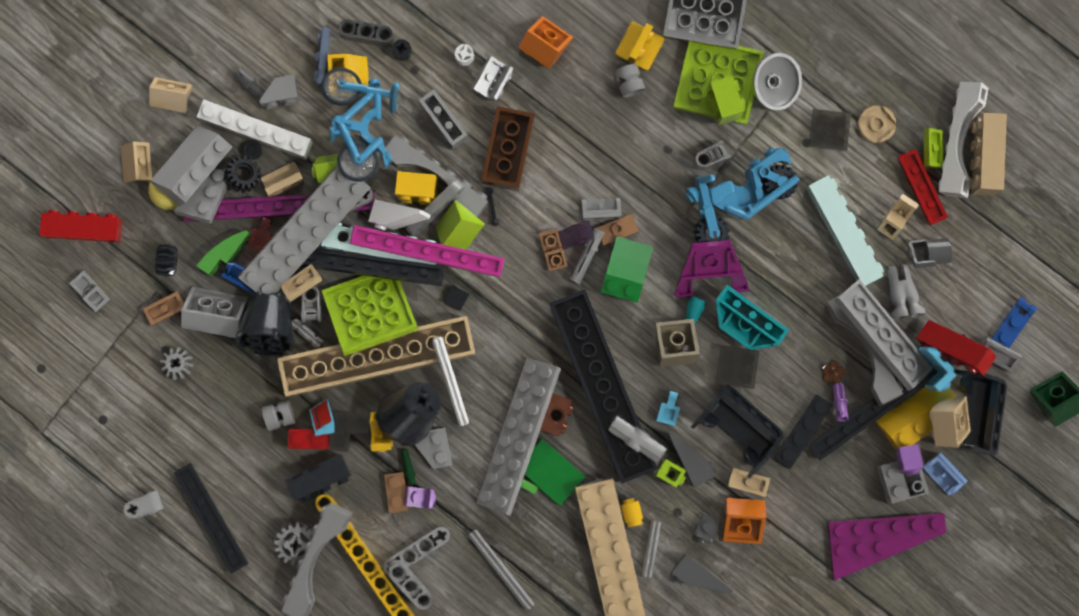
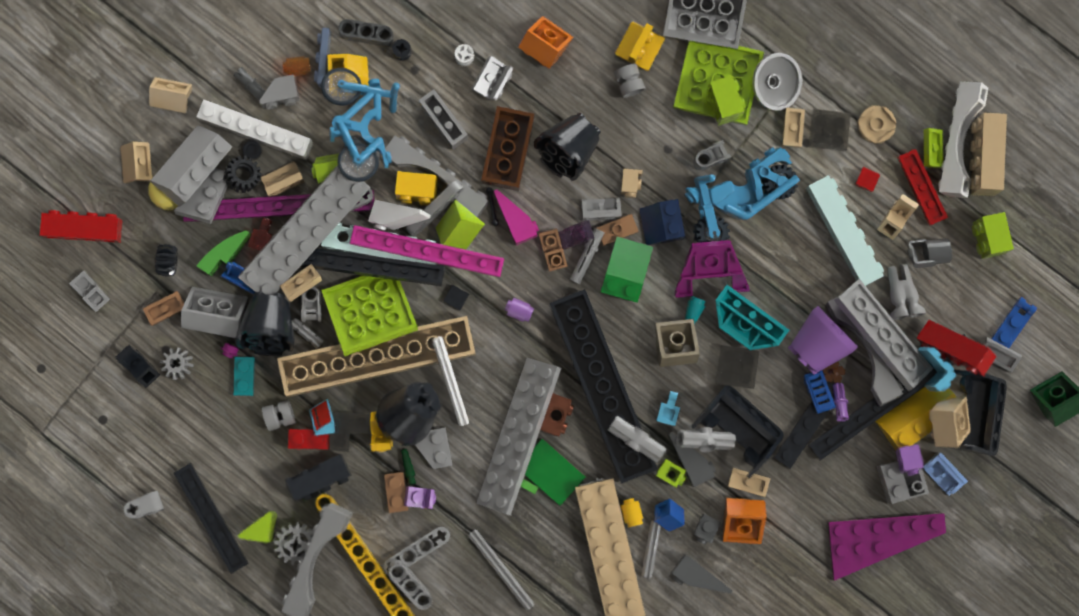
(137, 365): none -> black brick
(229, 350): none -> magenta plate
(244, 376): none -> teal plate
(261, 530): none -> lime slope
(297, 66): none -> clear orange brick
(518, 222): none -> dark pink slope
(519, 310): none -> medium lavender brick
(568, 146): none -> black cone
(630, 182): none -> tan brick
(662, 222): none -> dark blue slope
(669, 515): none -> blue panel
(705, 439): none -> light grey piece
(793, 127): none -> tan plate
(812, 381): none -> blue slope
(821, 342): none -> medium lavender cone
(867, 179): none -> red tile
(992, 235): none -> lime brick

